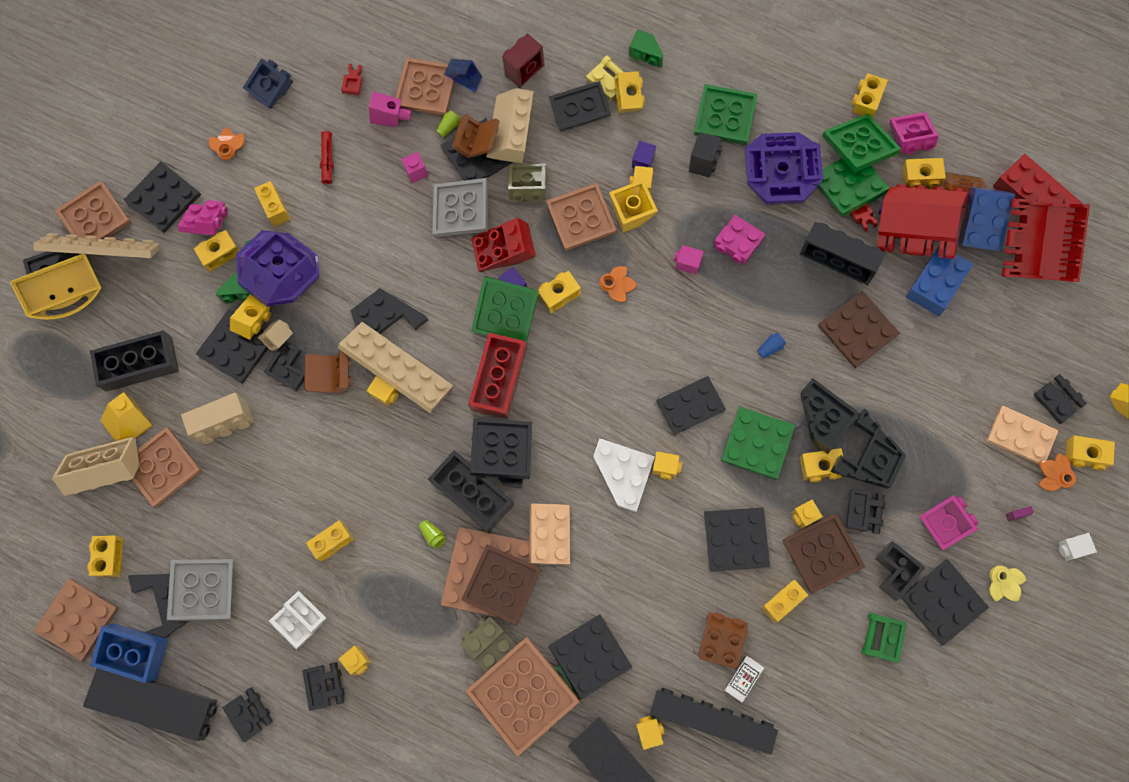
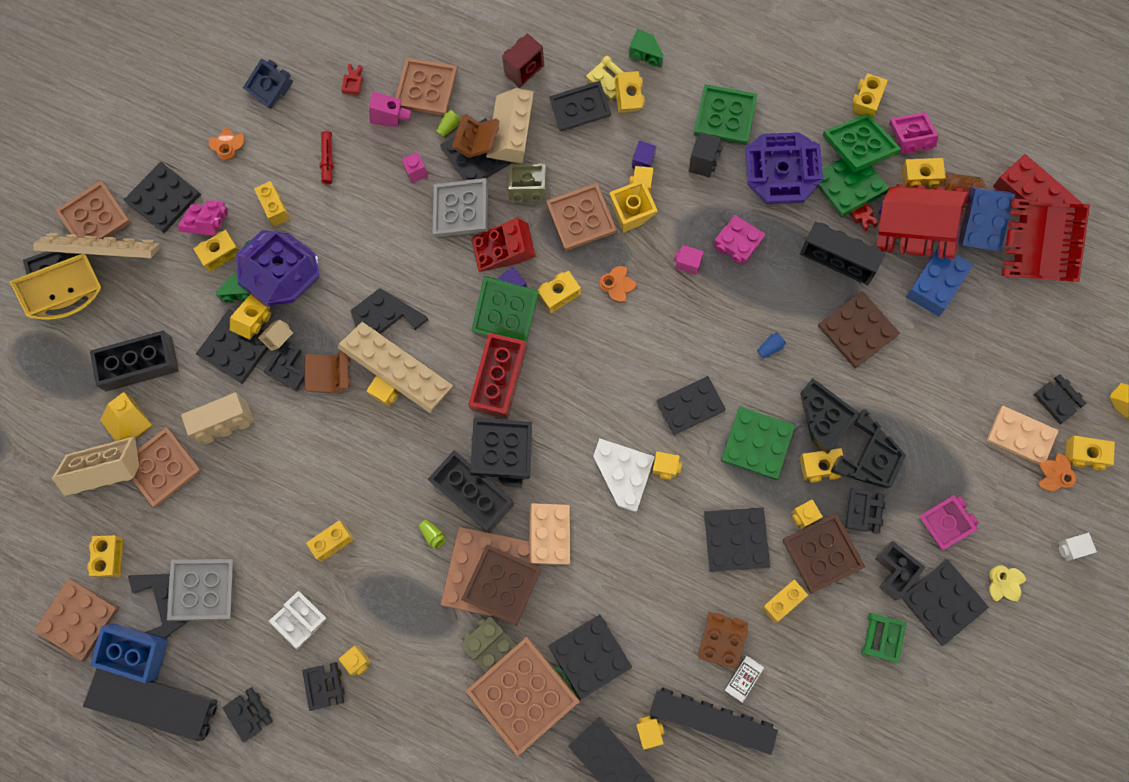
(464, 73): clear blue slope -> none
(1018, 514): magenta tile -> none

